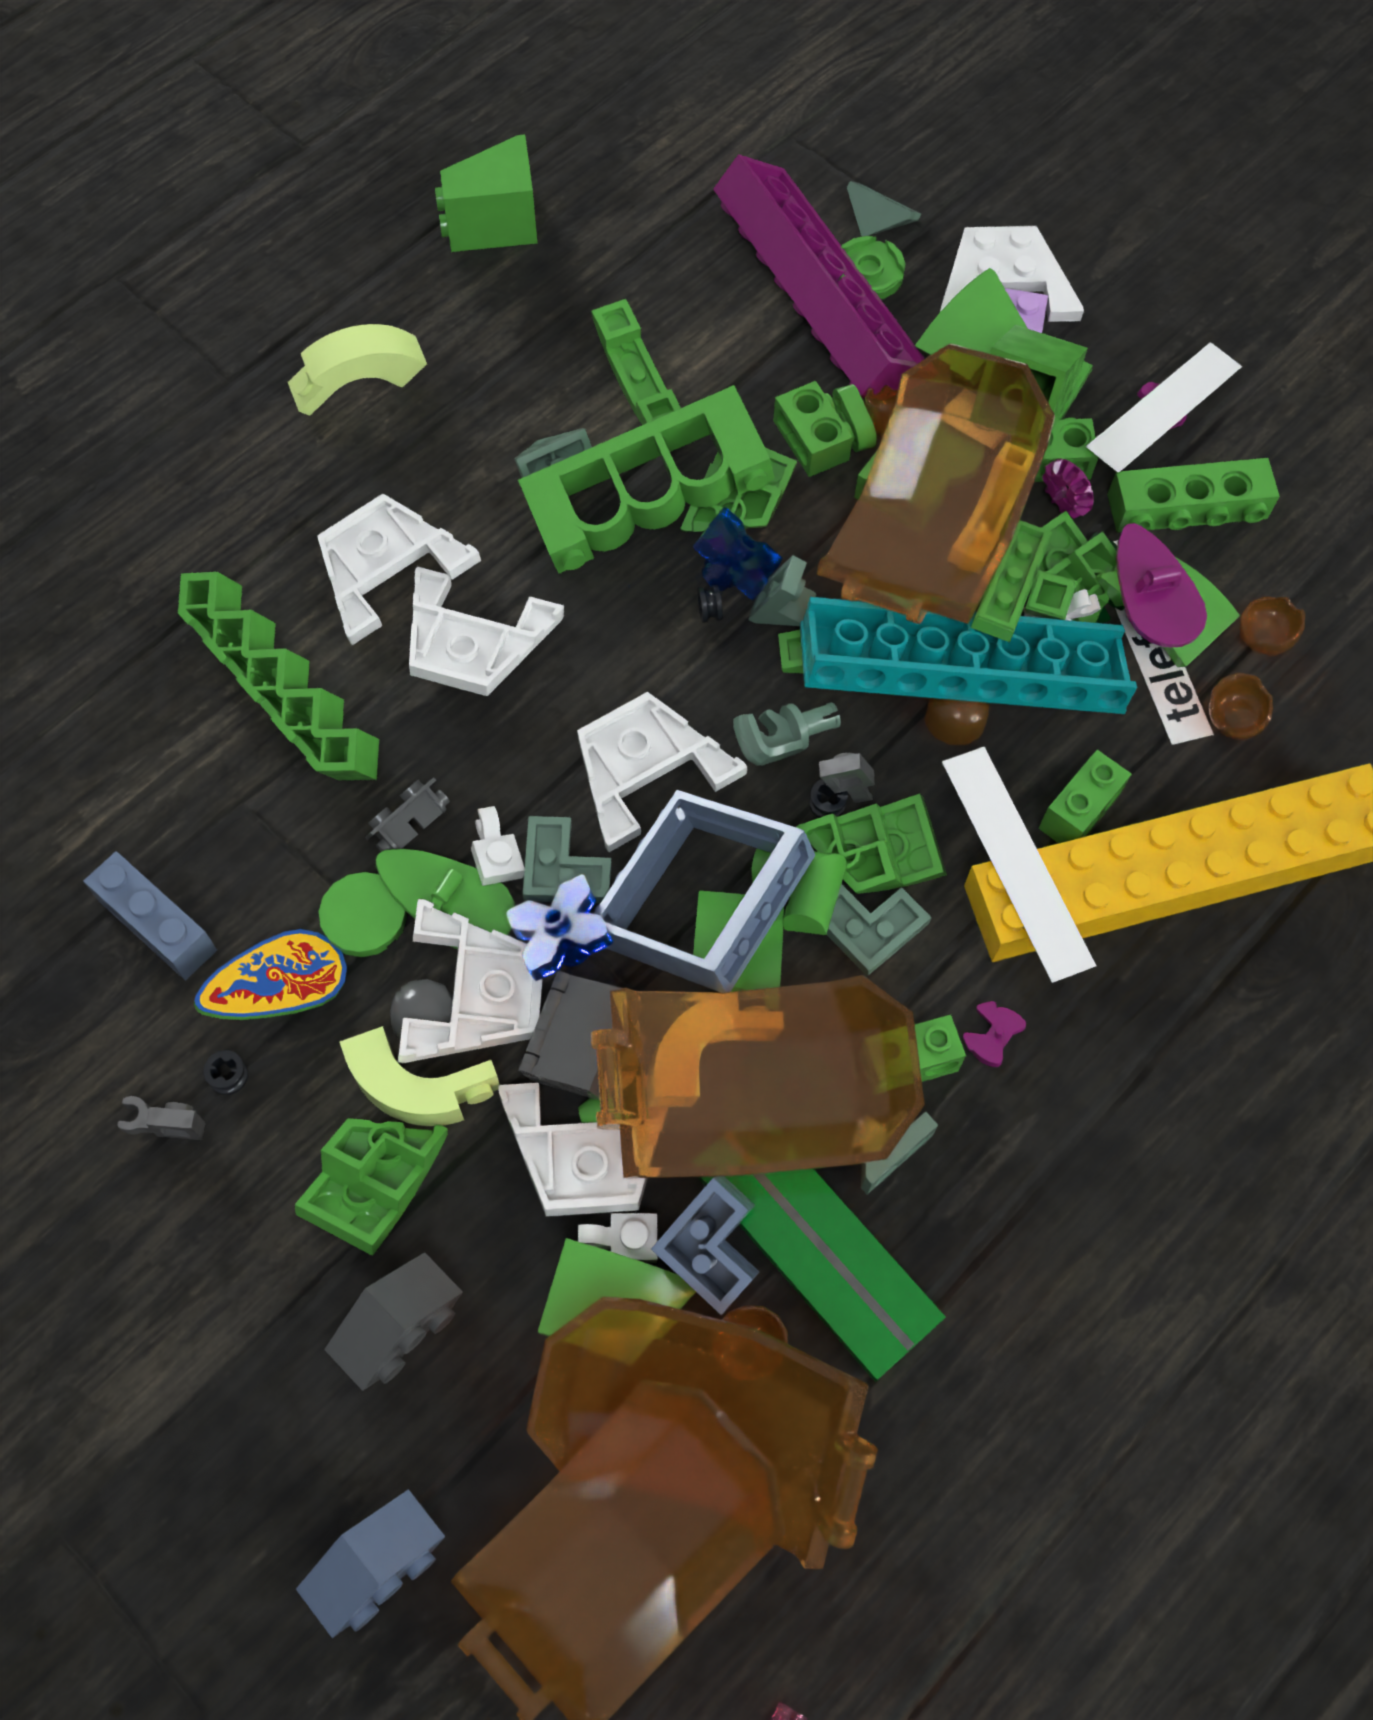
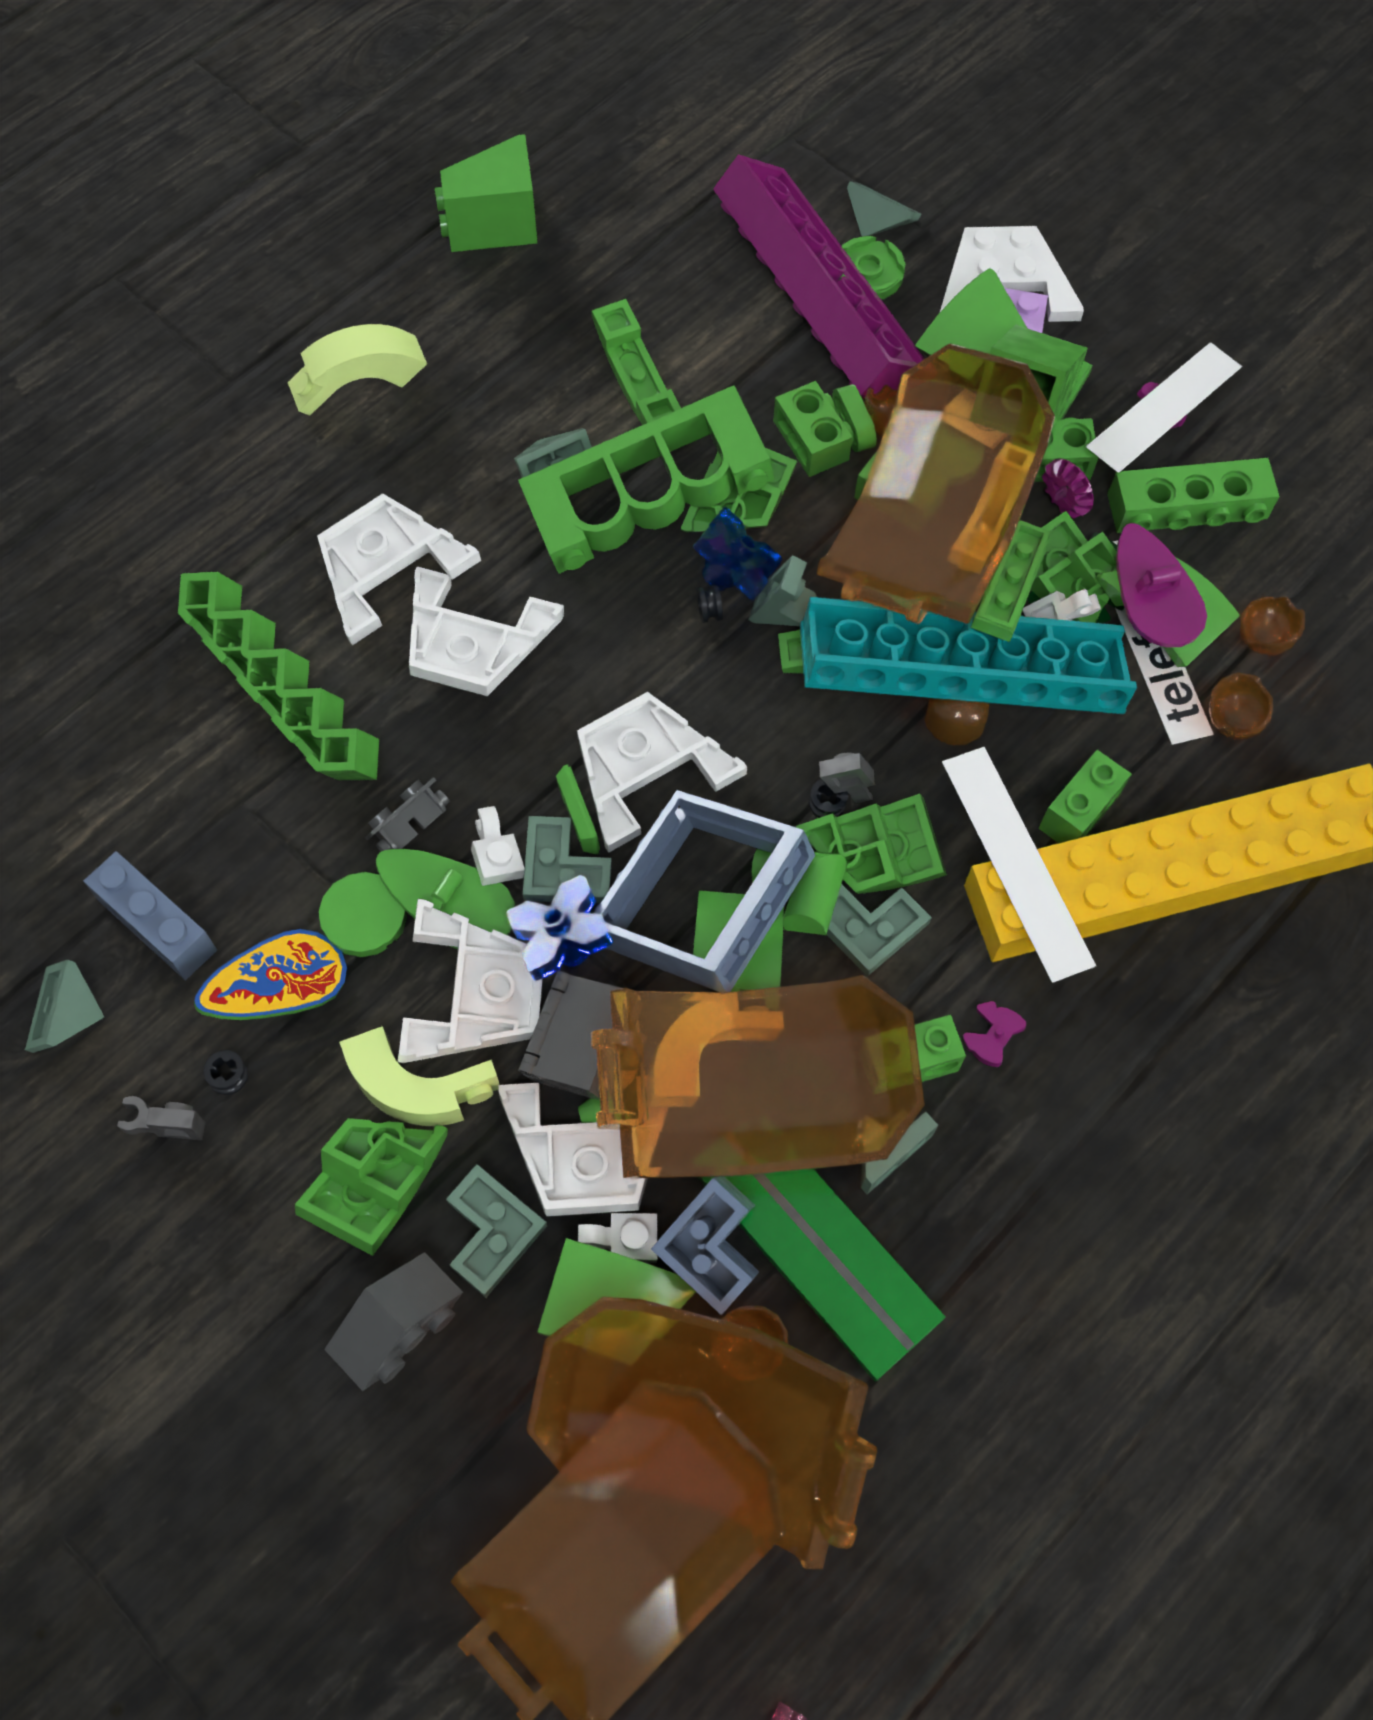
(62, 1007): none -> sand green slope
(368, 1564): sand blue brick -> none
(422, 1001): dark grey hair -> none
(504, 1231): none -> sand green plate
(577, 810): none -> bright green tile
(787, 732): sand green piece -> none
(1050, 596): bright green slope -> none

